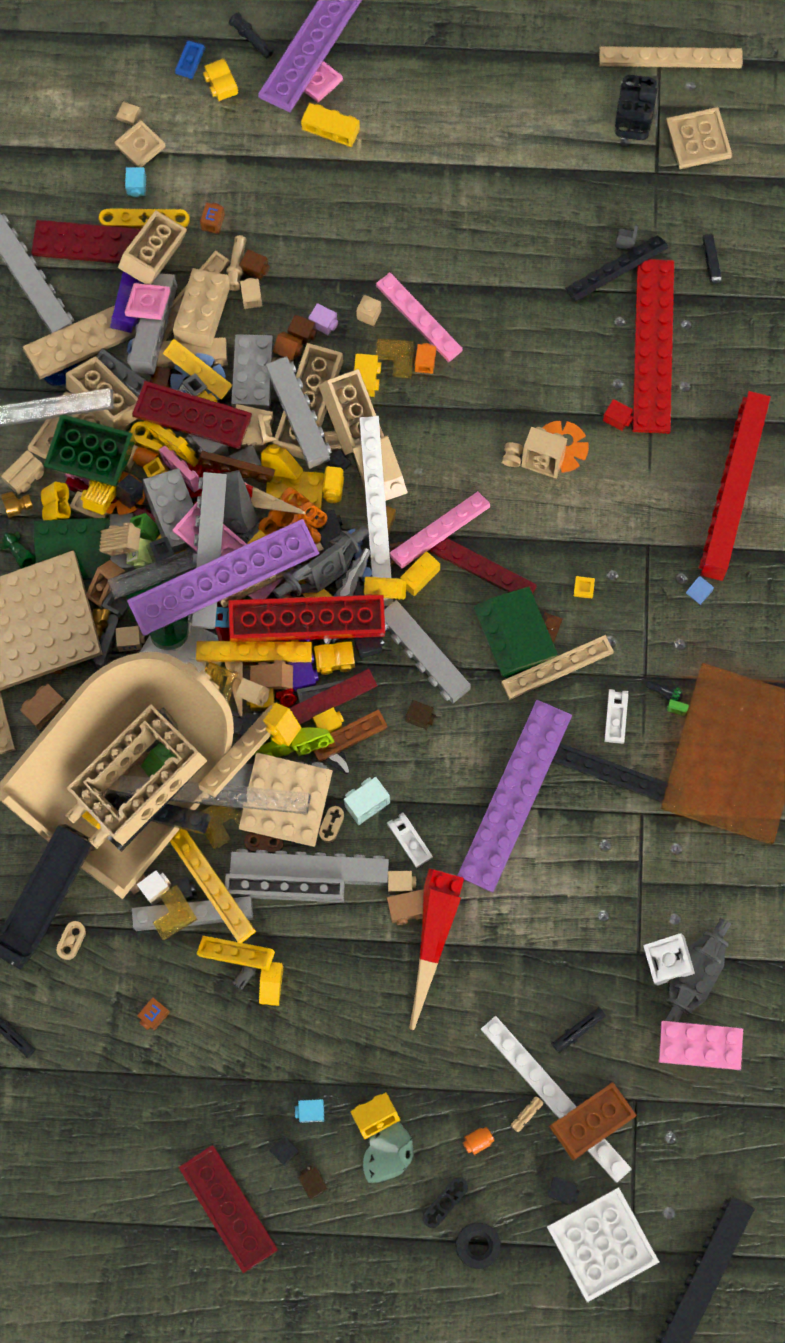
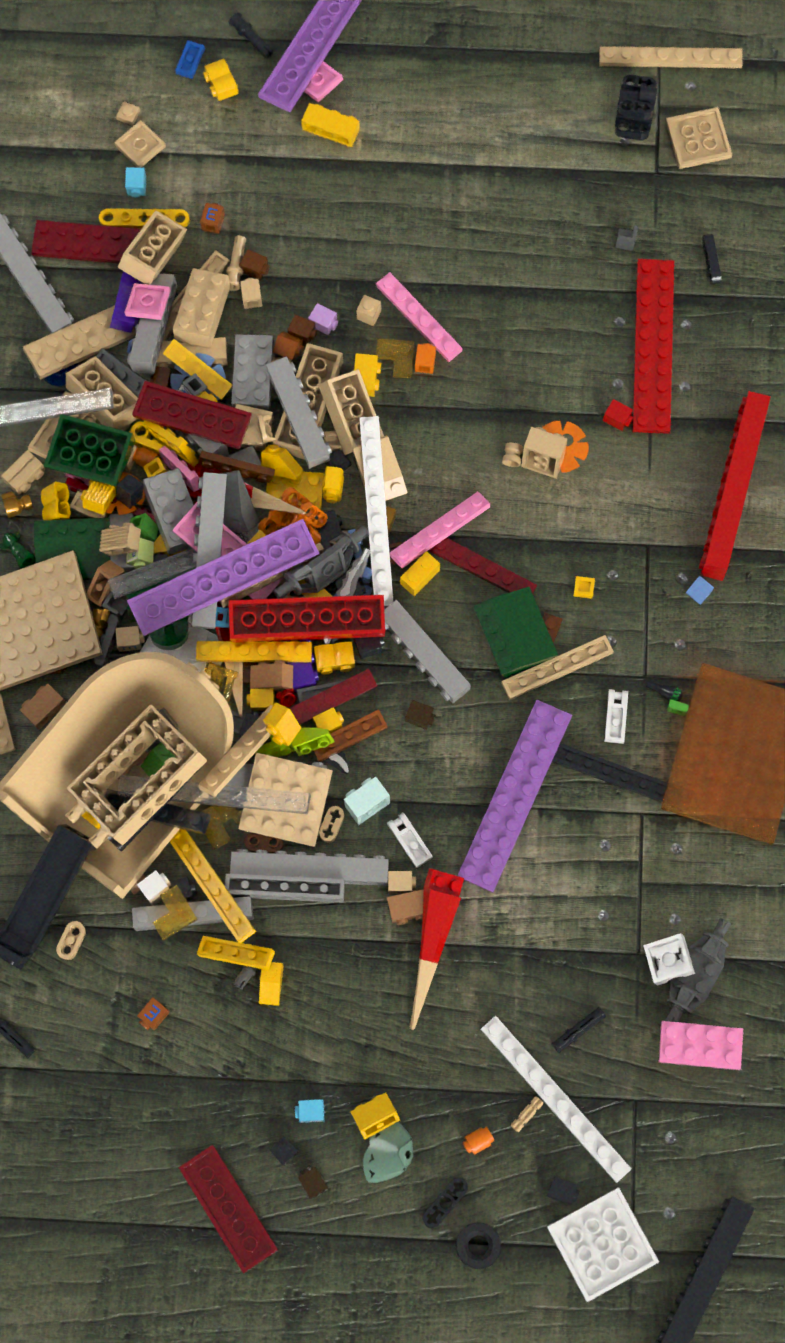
(159, 549): black brick -> none
(253, 692): tan brick -> none
(388, 587): yellow brick -> none
(592, 1121): dark orange plate -> none
(616, 268): black plate -> none

